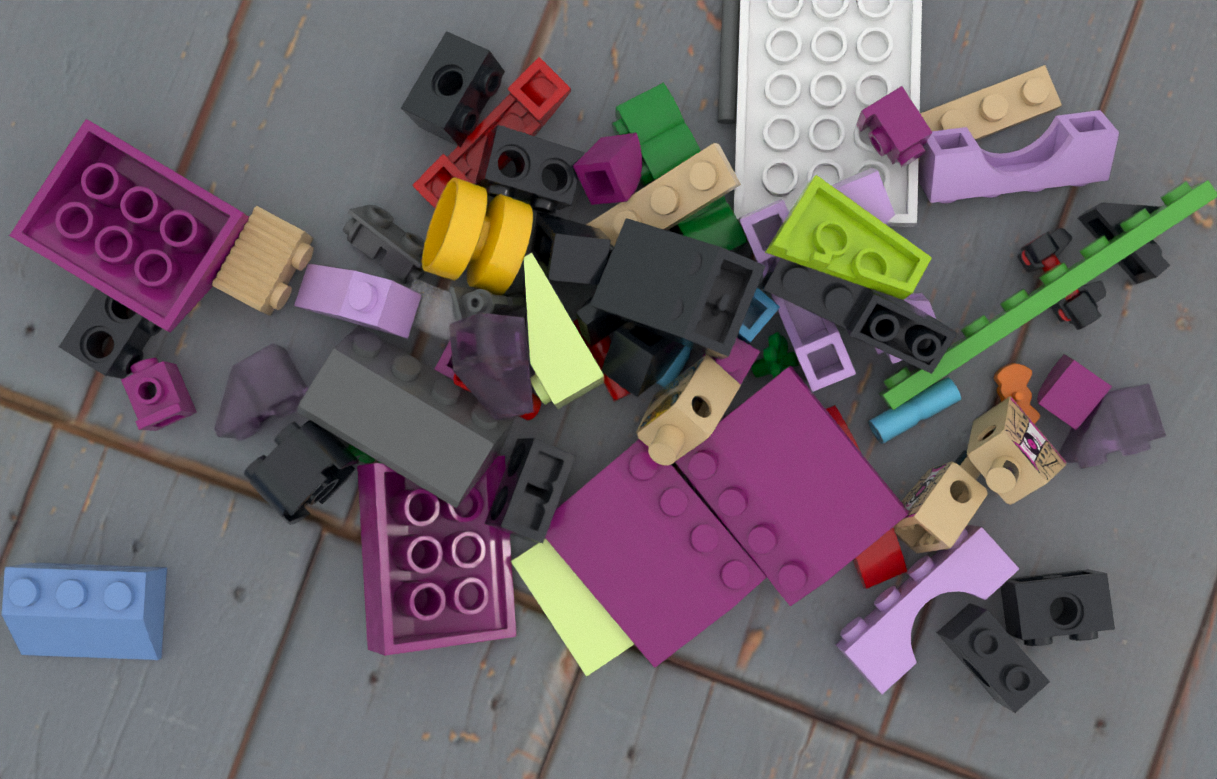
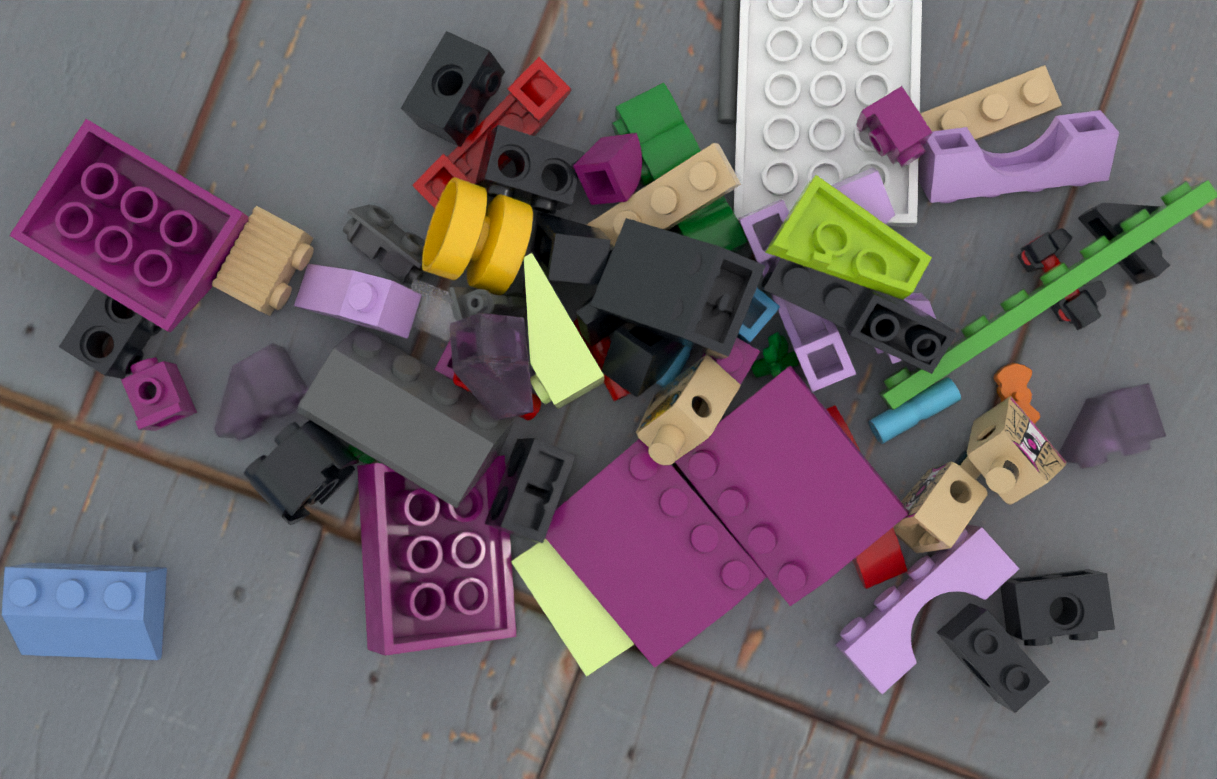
(1071, 391): magenta brick -> none

